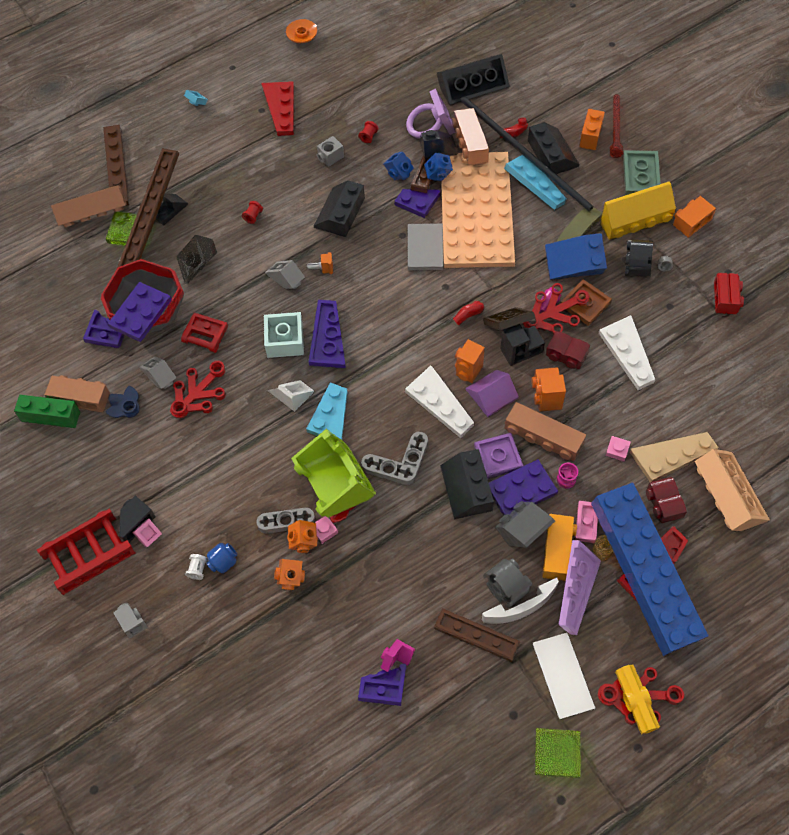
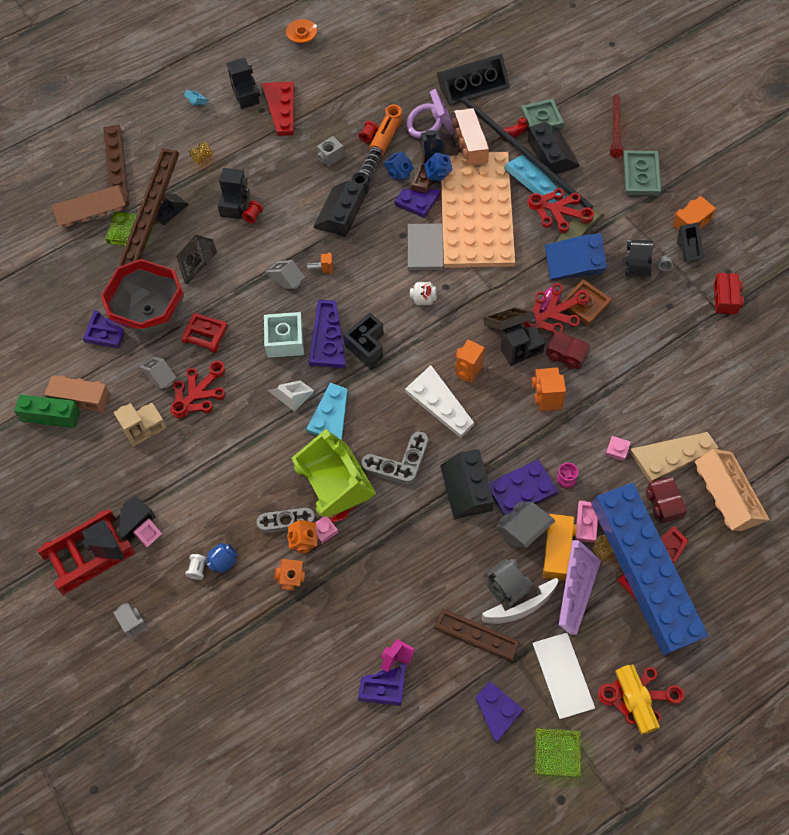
(102, 541): none -> black slope
(122, 403): dark blue plate -> none
(139, 311): dark purple plate -> none
(139, 424): none -> tan brick
(201, 152): none -> clear yellow wheel
(233, 194): none -> black brick
(243, 83): none -> black brick
(363, 338): none -> black brick
(379, 145): none -> piece
(423, 293): none -> white head
(468, 311): red arm -> none
(493, 392): medium lavender slope -> none
(497, 710): none -> dark purple wing
(499, 455): medium lavender tile -> none
(542, 112): none -> sand green plate
(544, 431): nougat brick -> none
(557, 208): none -> red plant
(591, 129): orange brick -> none
(628, 350): white wing -> none
(638, 210): yellow slope -> none
(691, 243): none -> black slope

